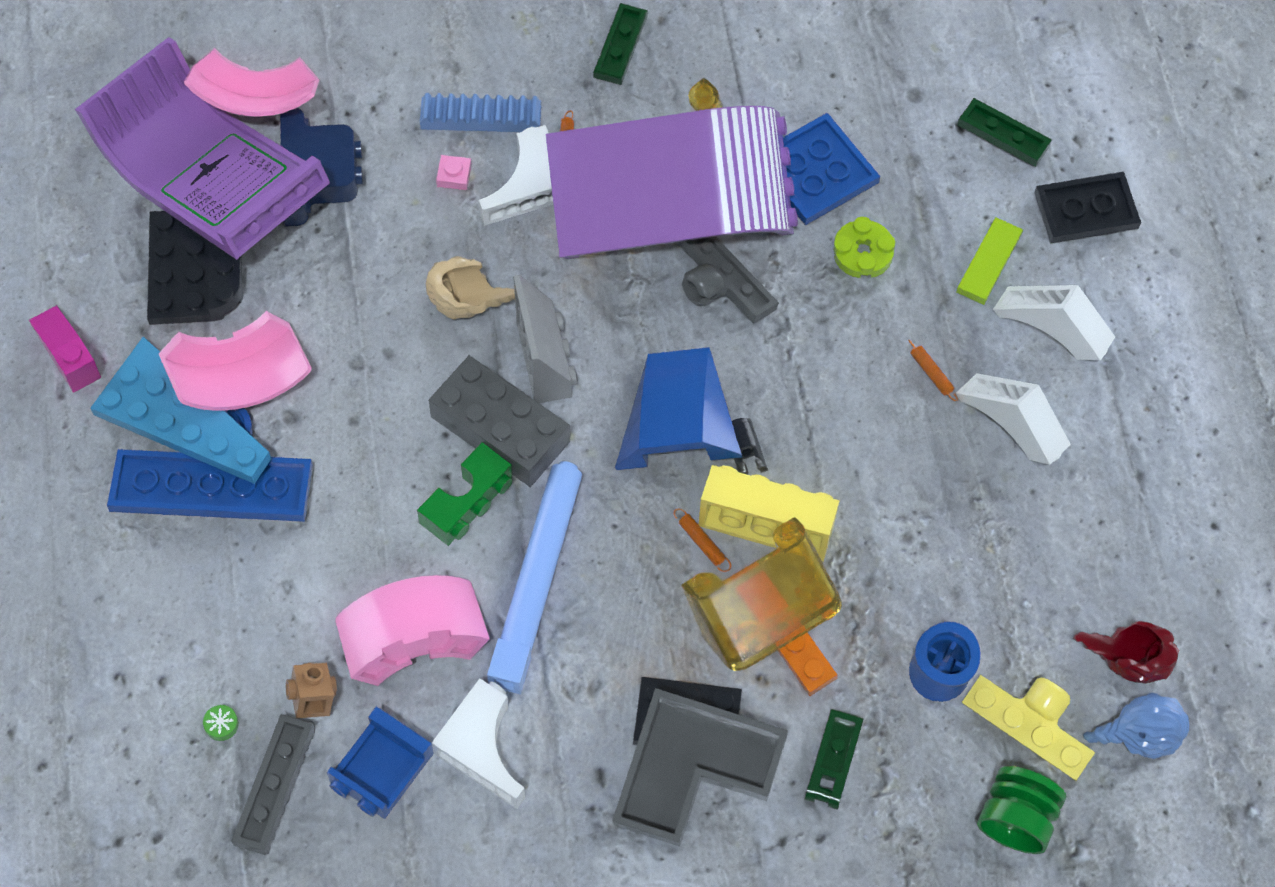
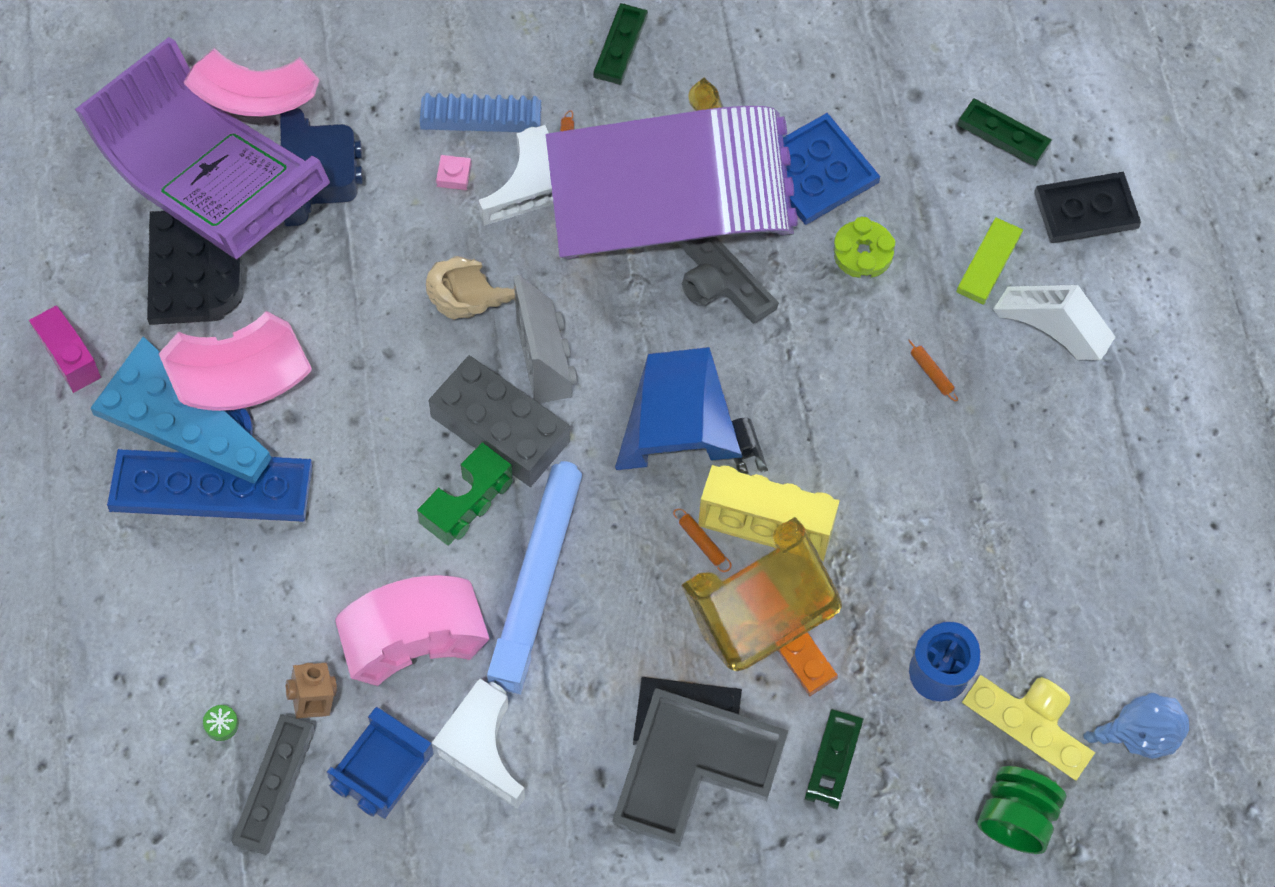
(1021, 412): white arch -> none
(1136, 651): dark red hair -> none

